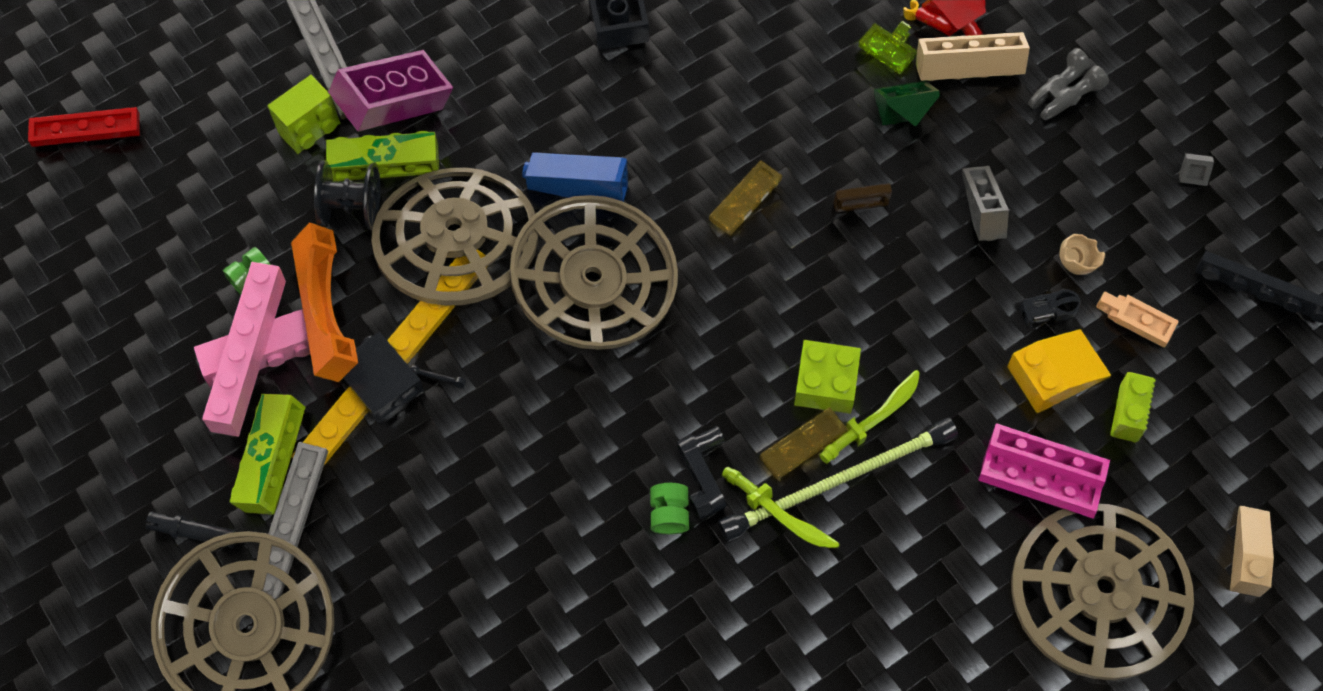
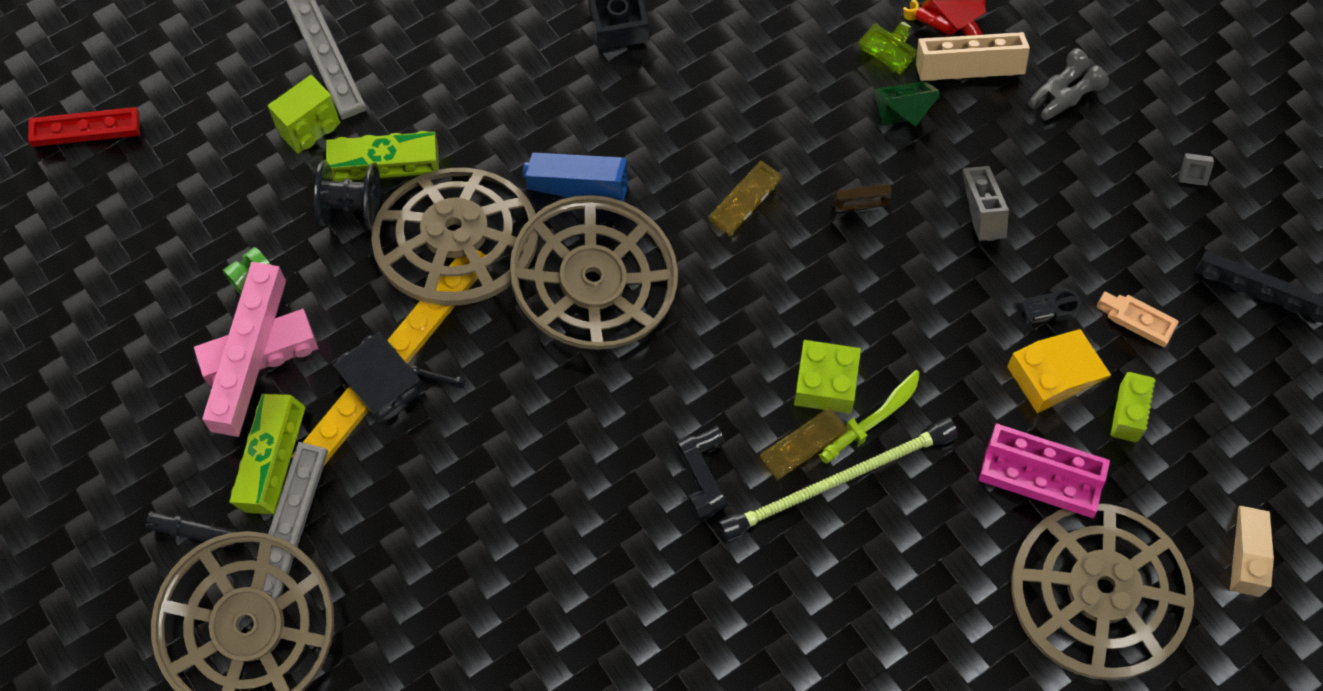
(313, 257): orange arch -> none
(390, 90): magenta brick -> none
(669, 510): bright green wheel -> none
(762, 495): lime sword -> none
(1080, 254): tan hair -> none

